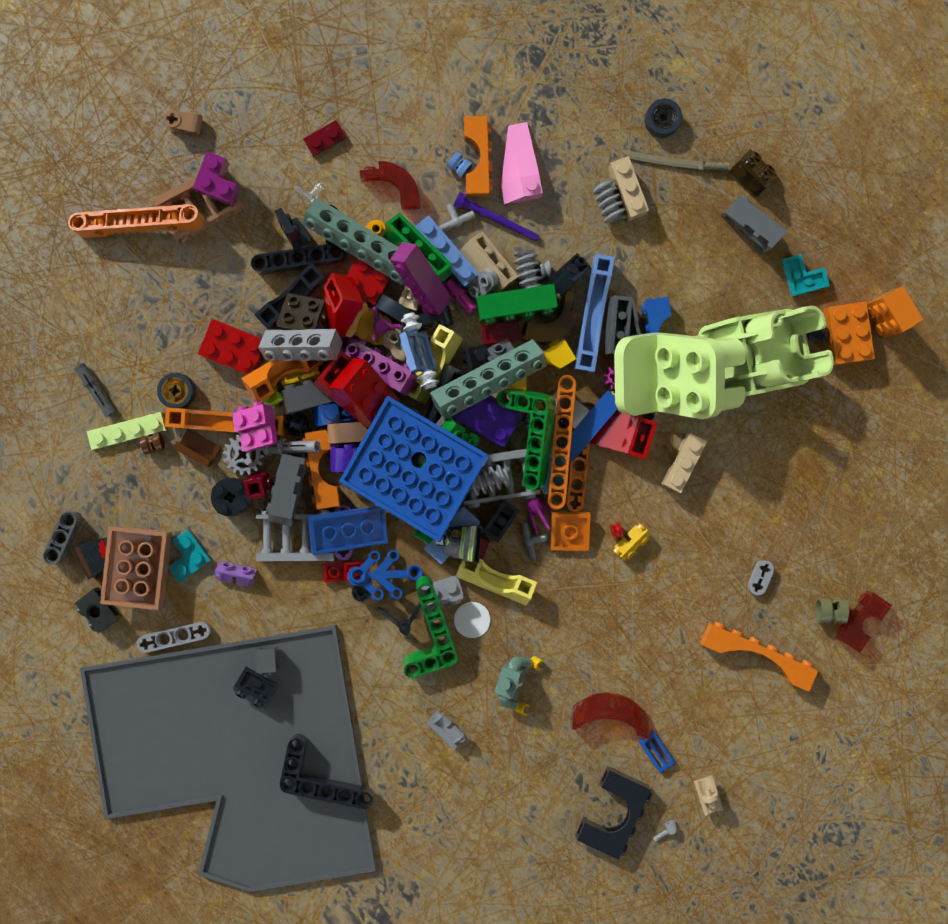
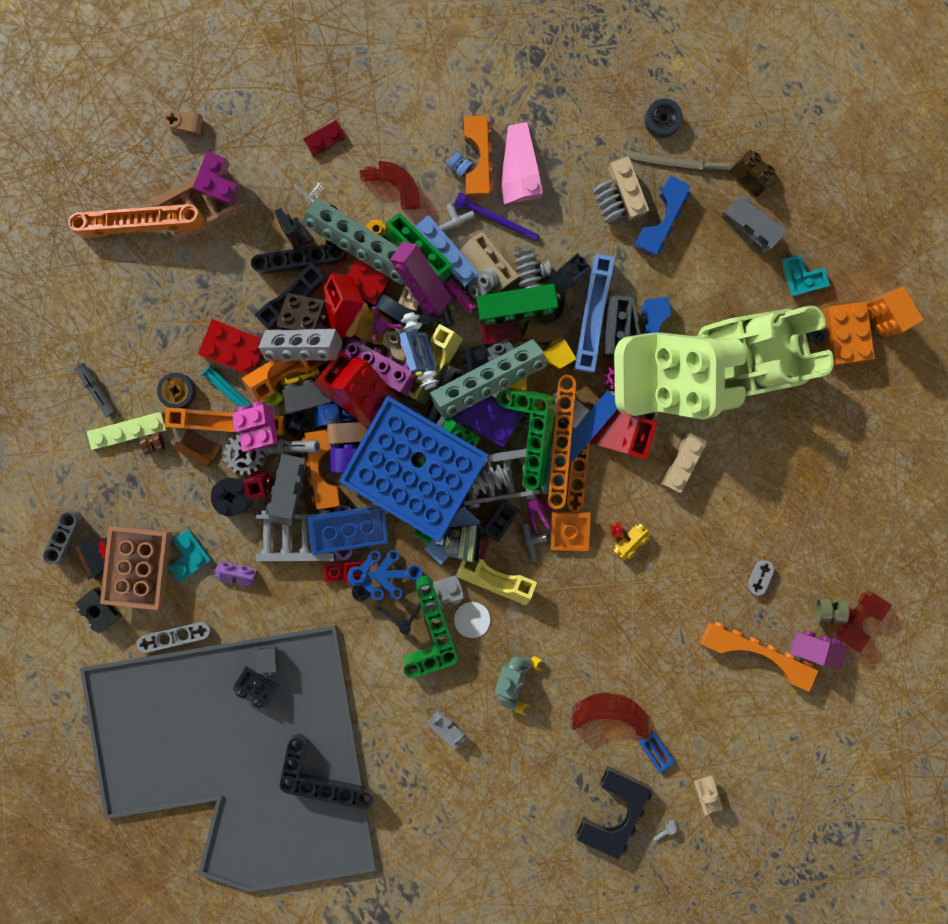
(225, 387): none -> teal axle
(672, 195): none -> blue arch
(821, 650): none -> magenta brick

